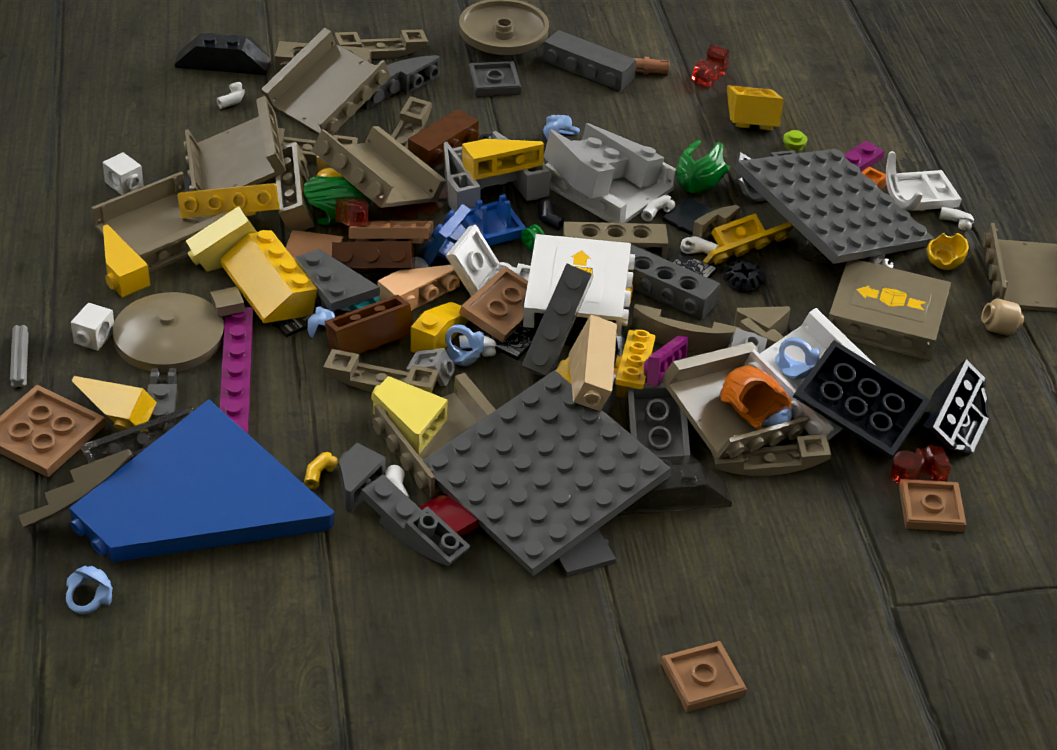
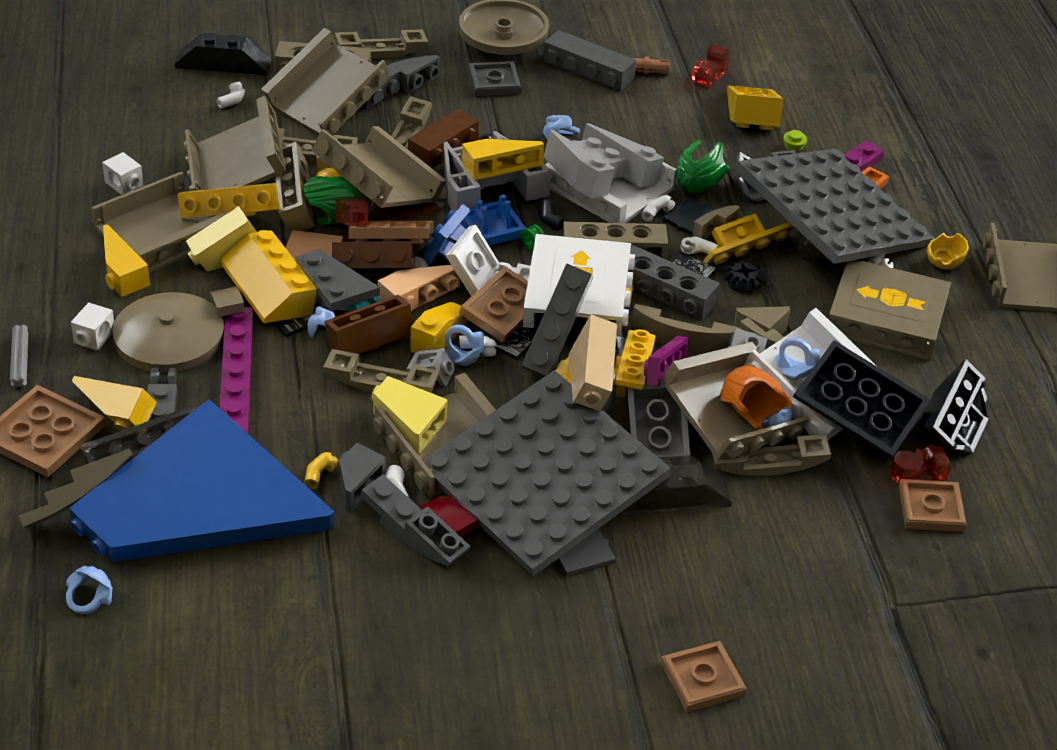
(919, 189): white piece -> none
(964, 219): white arm -> none
(1002, 317): tan head -> none

